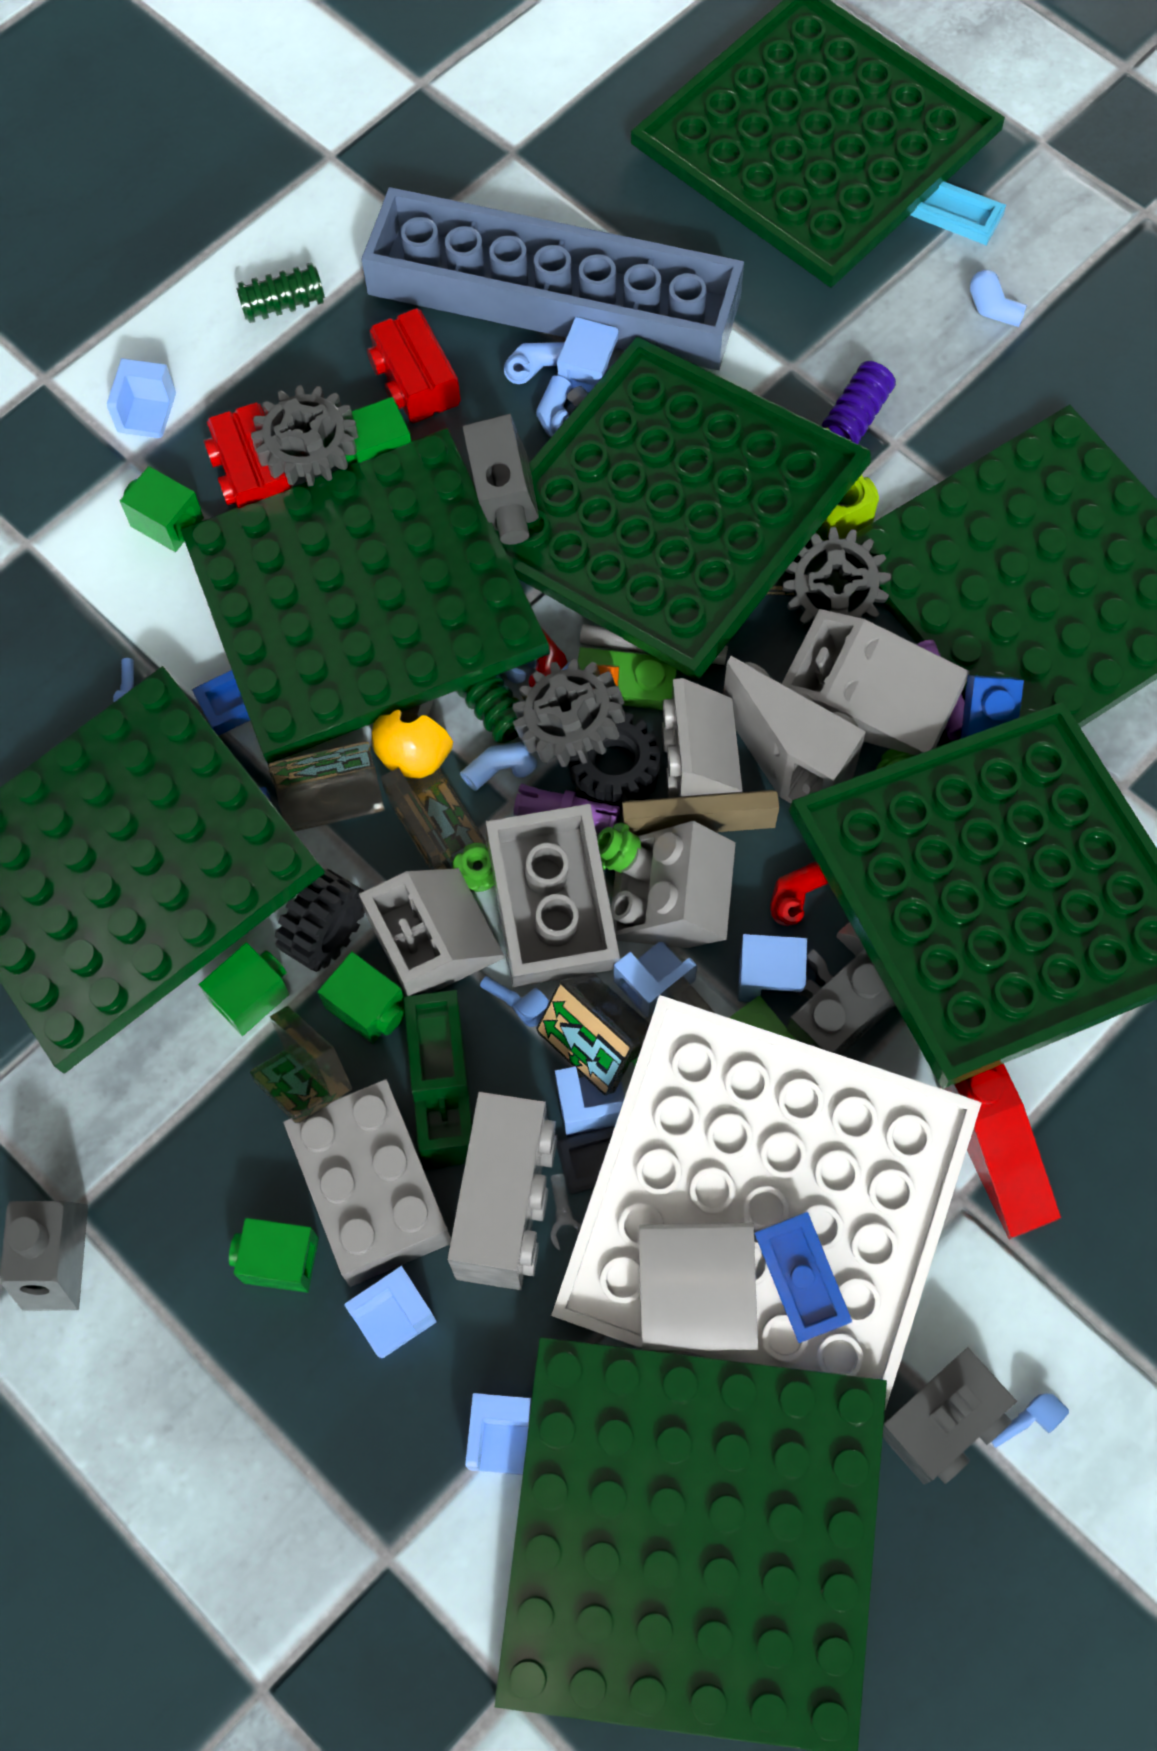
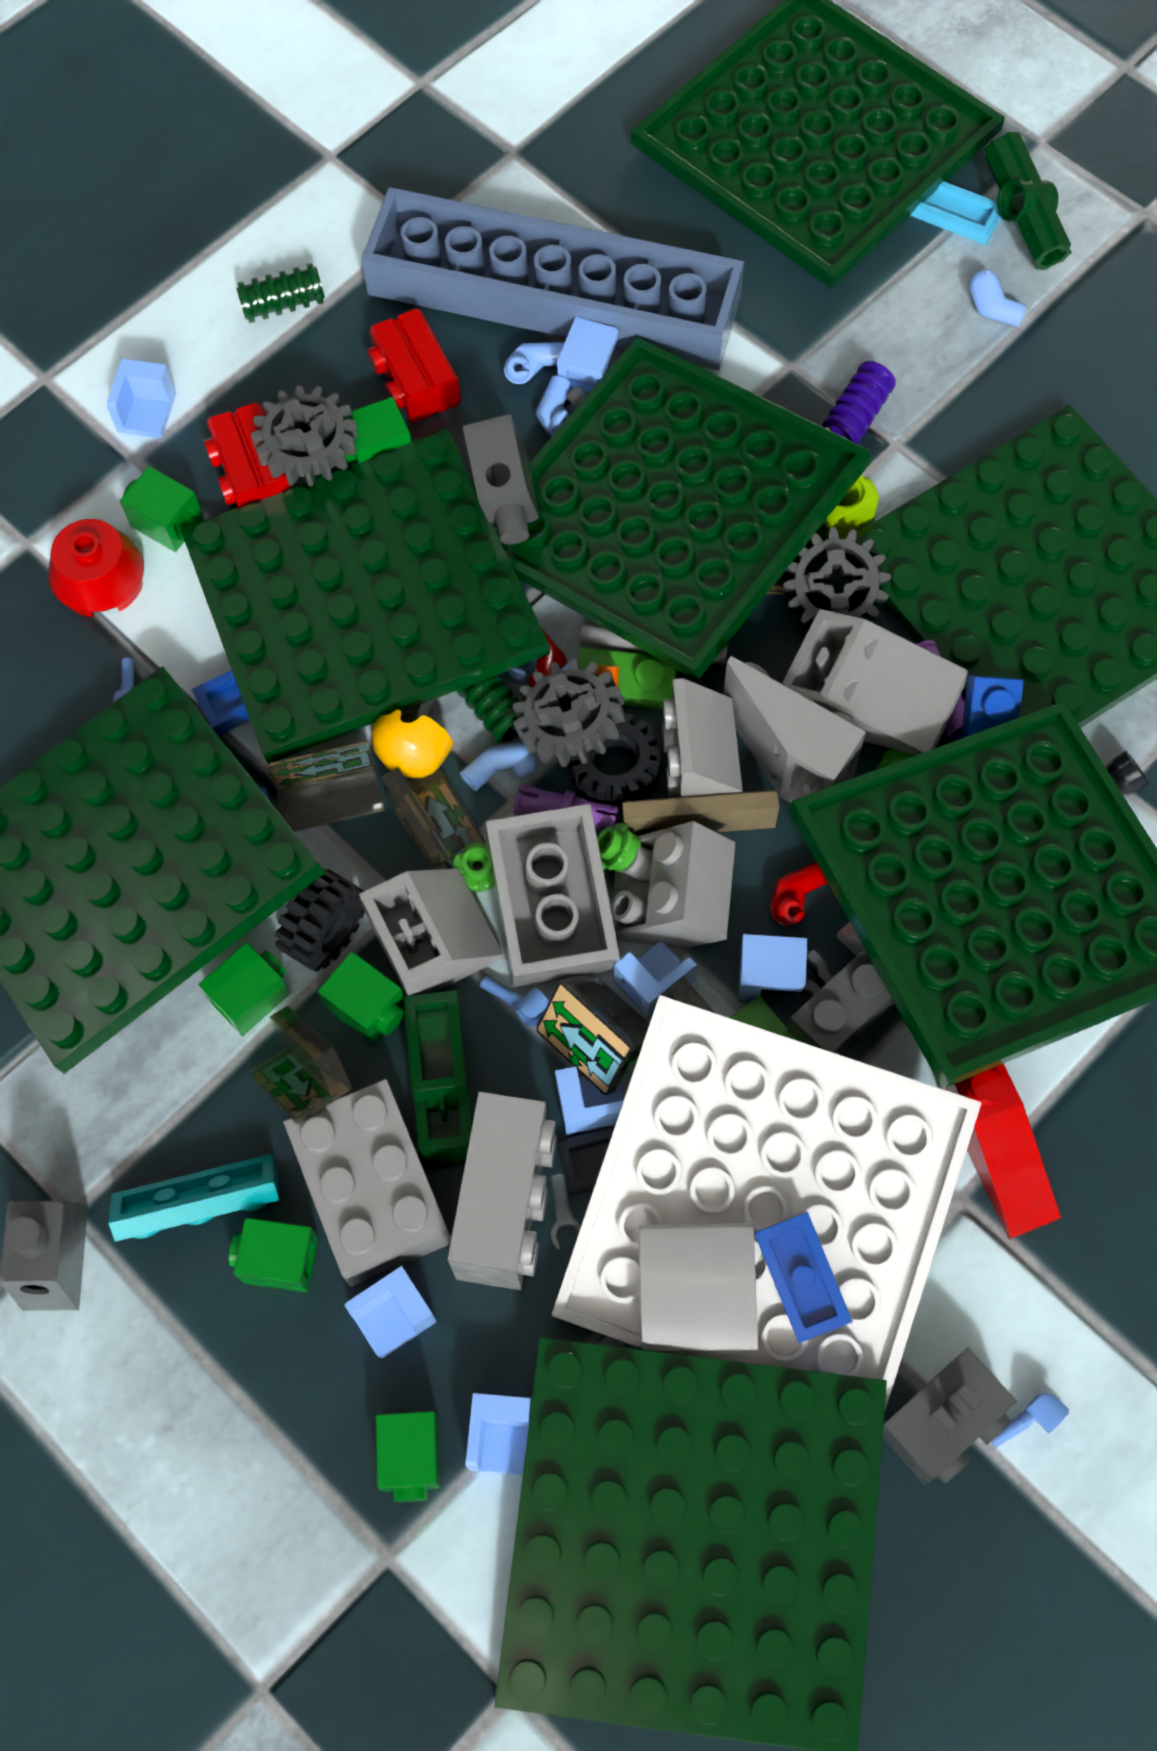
(95, 567): none -> red cone
(194, 1198): none -> teal plate
(408, 1455): none -> green brick
(1027, 201): none -> dark green piece
(1128, 773): none -> black hinge

